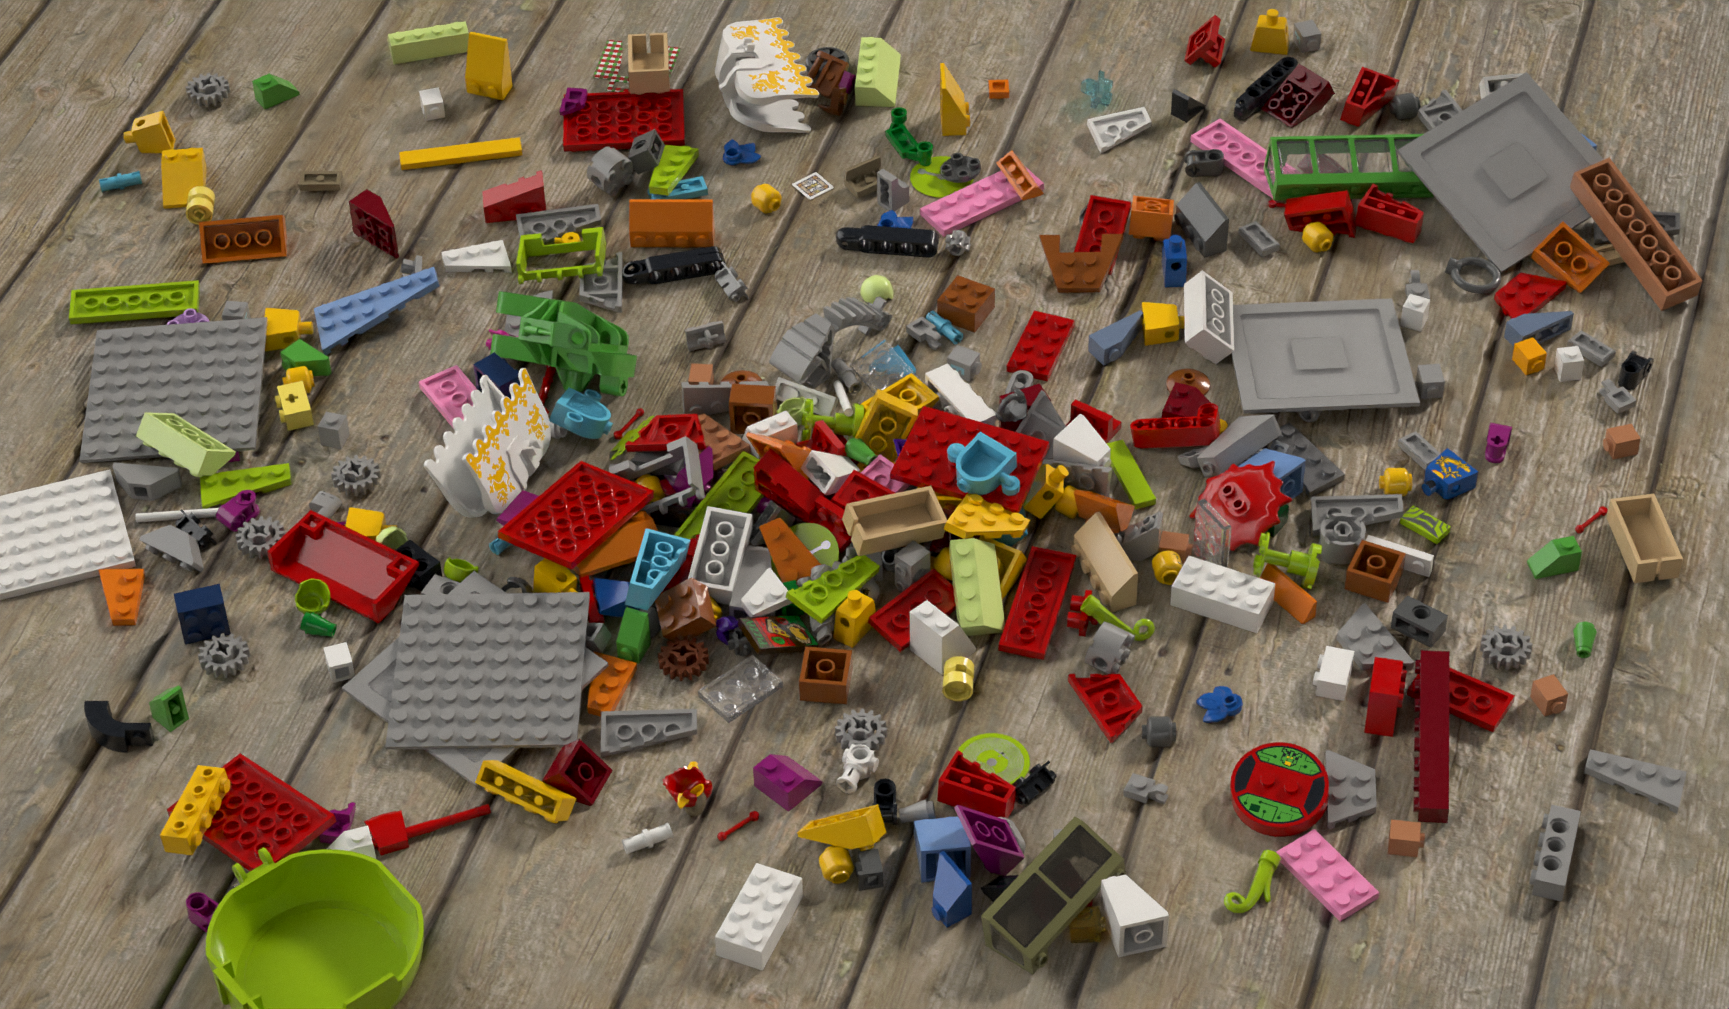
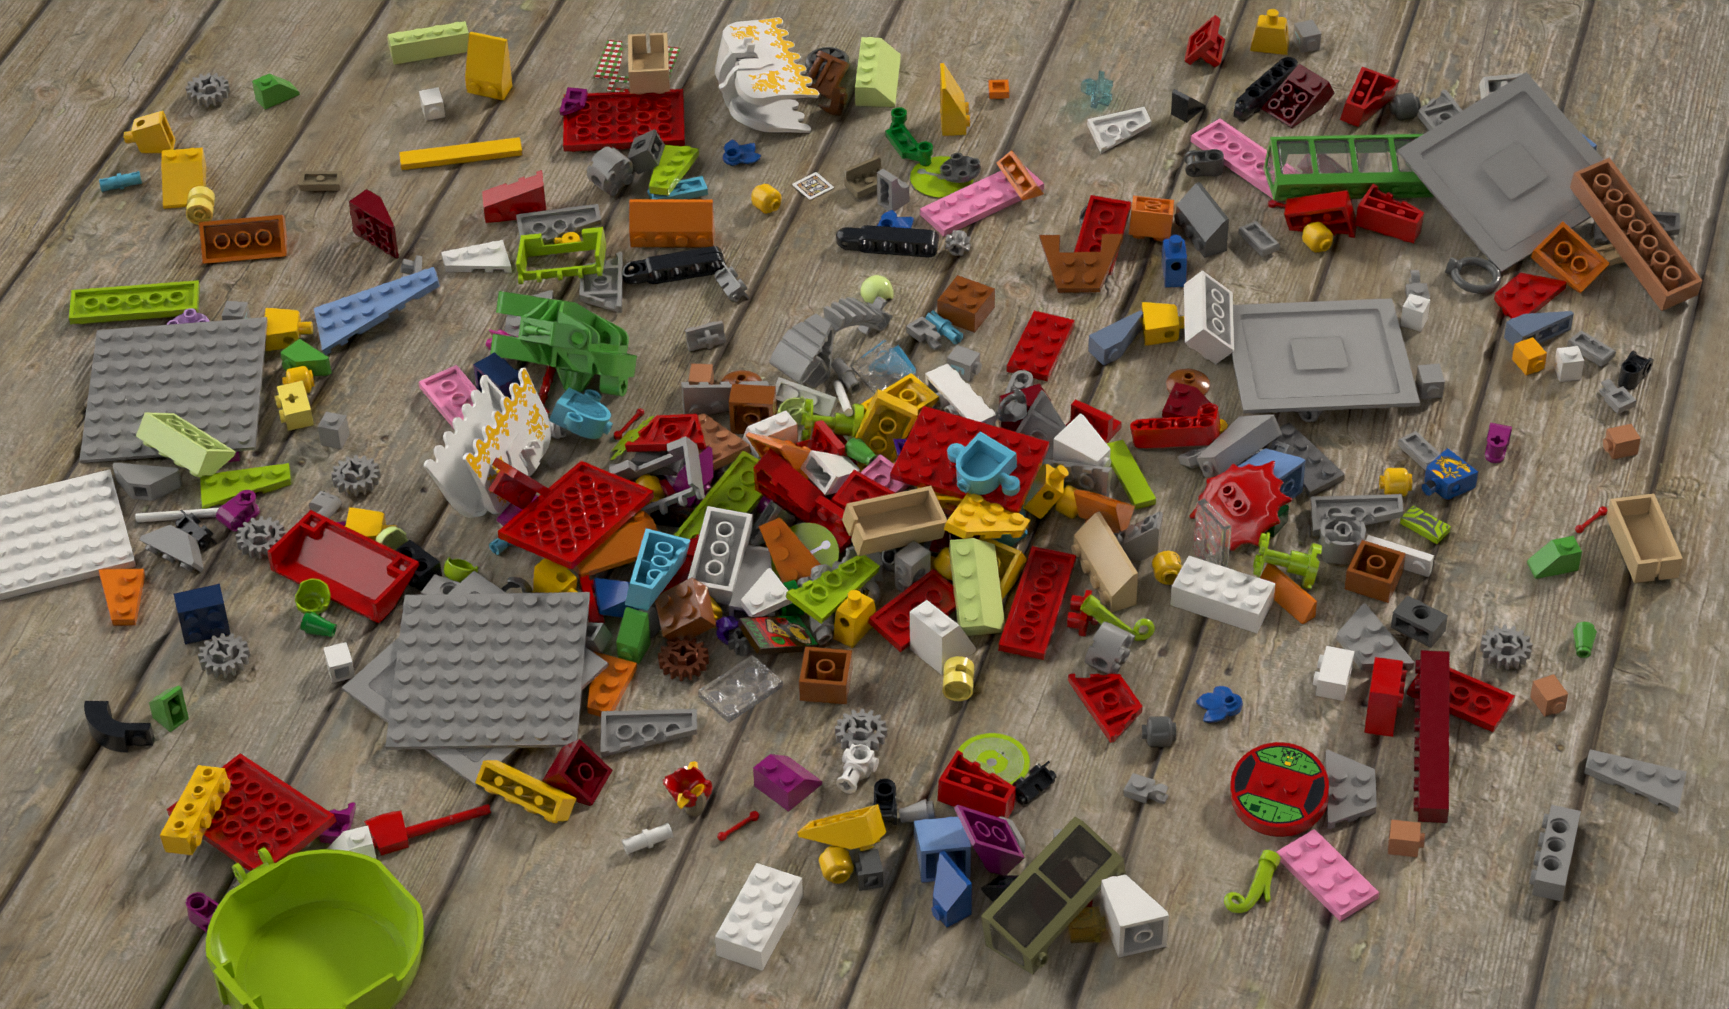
(515, 485): none -> red bracket
(848, 81): magenta slope -> none
(1176, 542): nougat brick -> none

